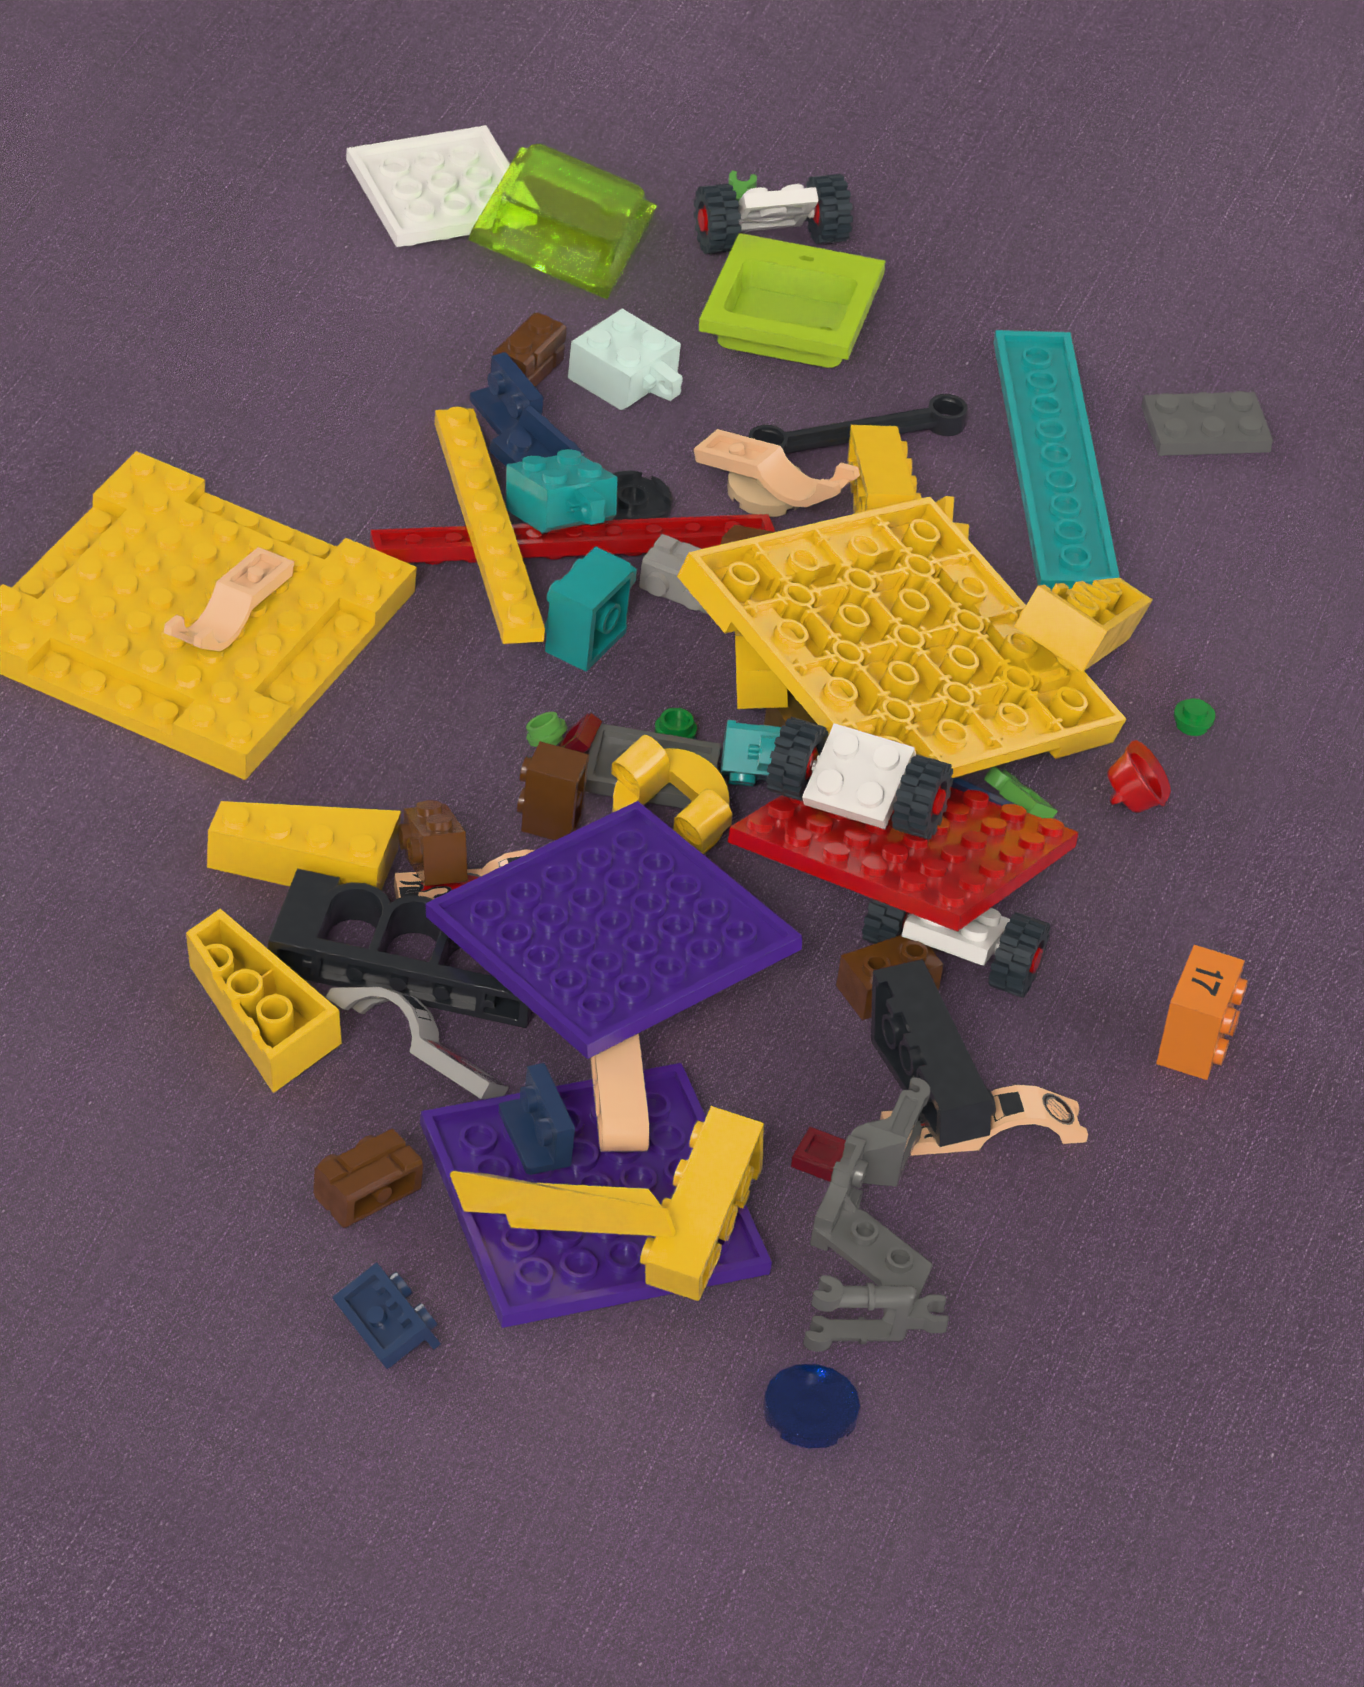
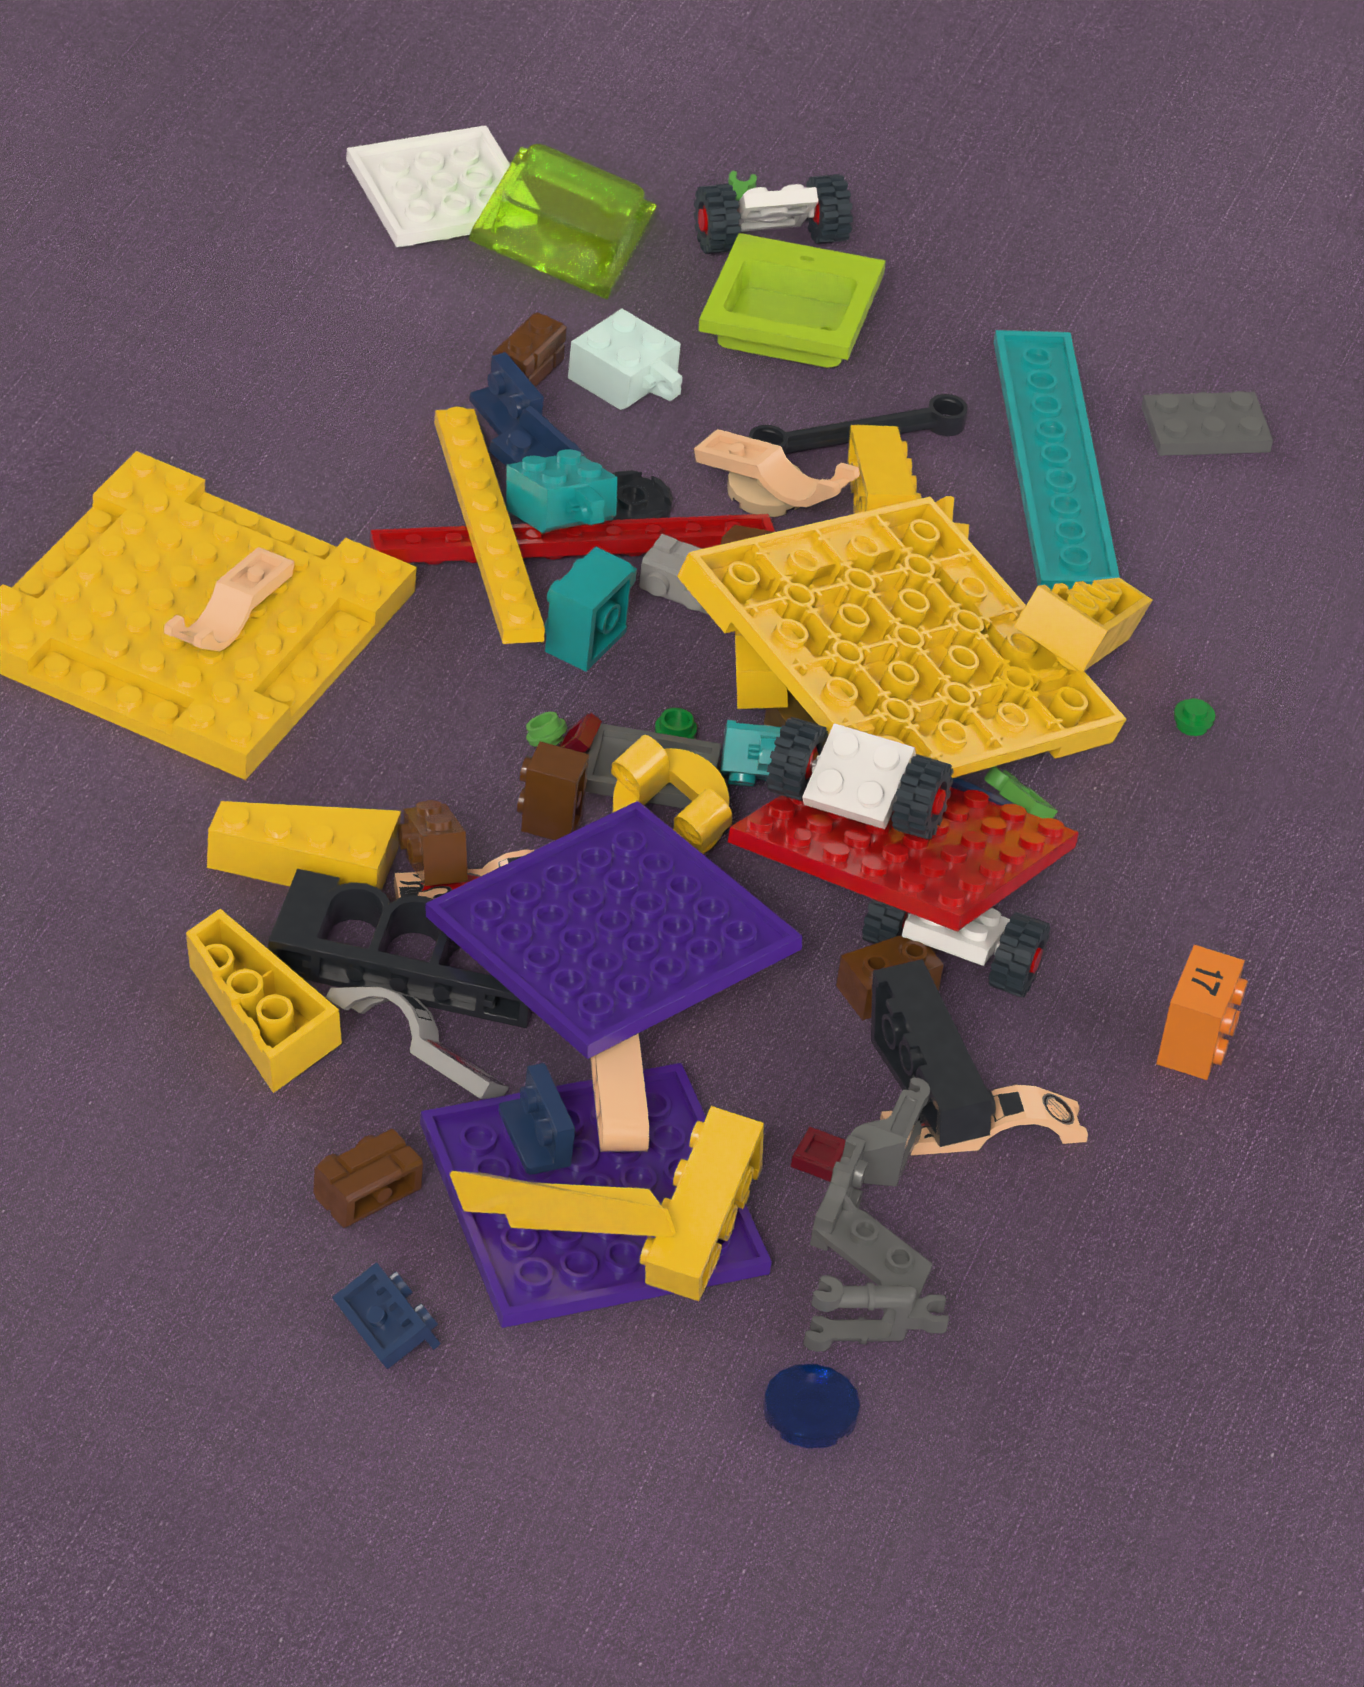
(1138, 779): red piece -> none

